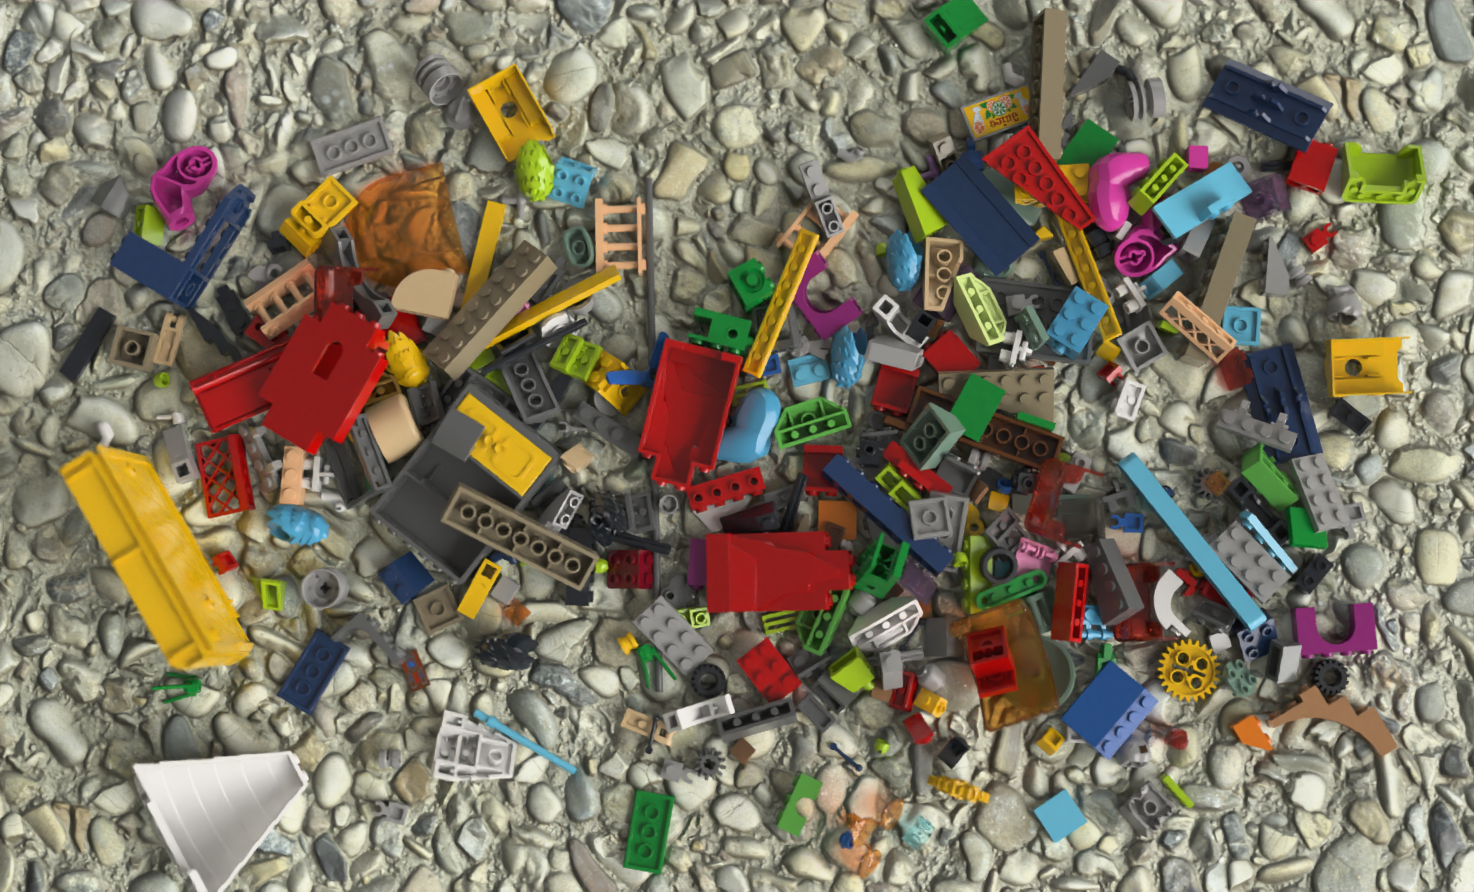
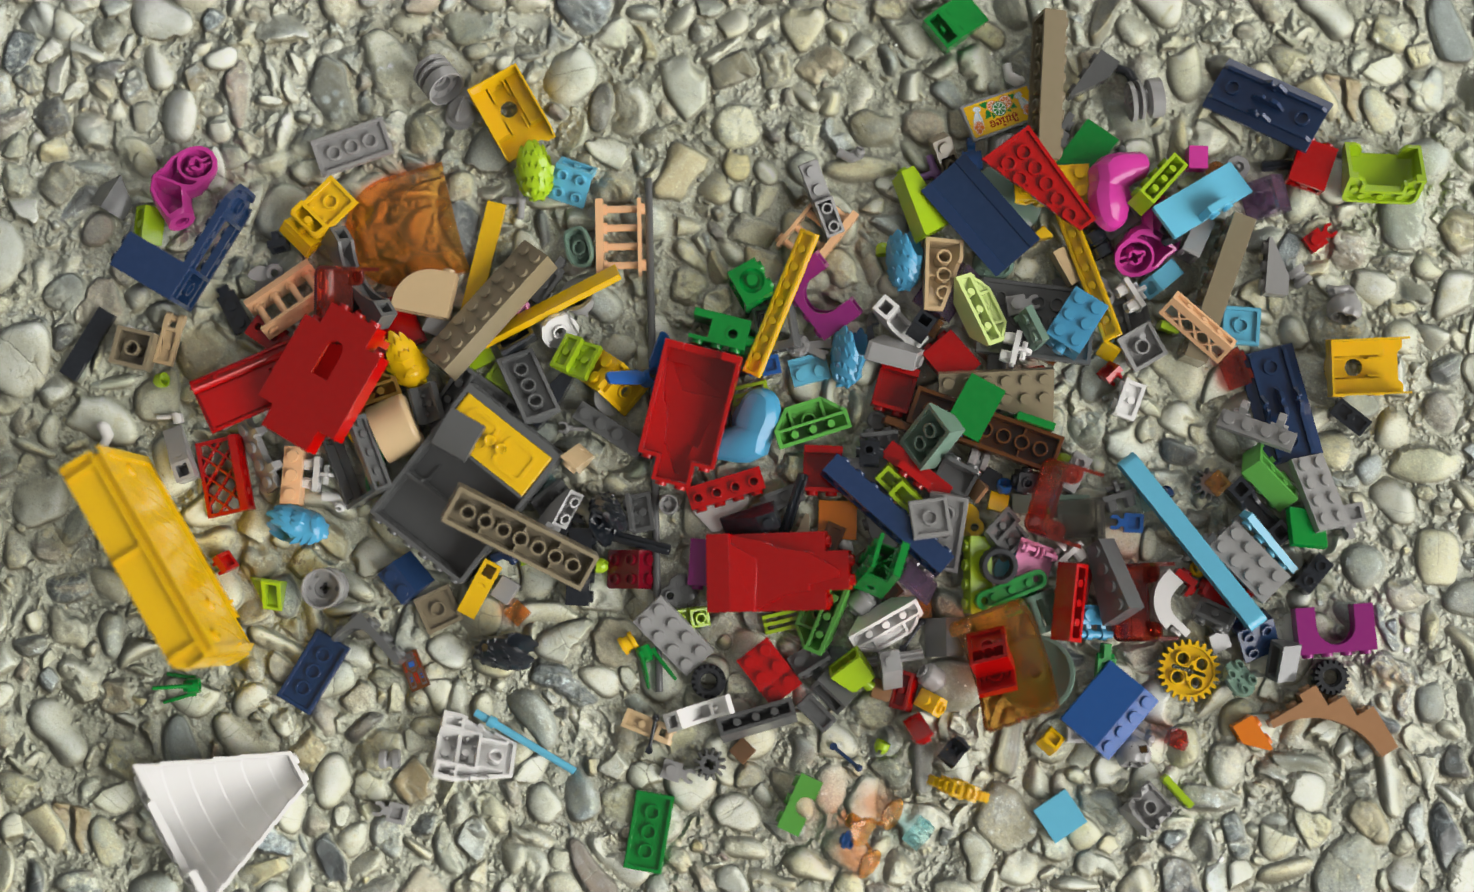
(212, 334): black slope -> none
(501, 363): black bar -> none
(960, 559): lime hinge -> none
(1042, 255): dark blue hinge -> none
(1121, 232): white tile -> none

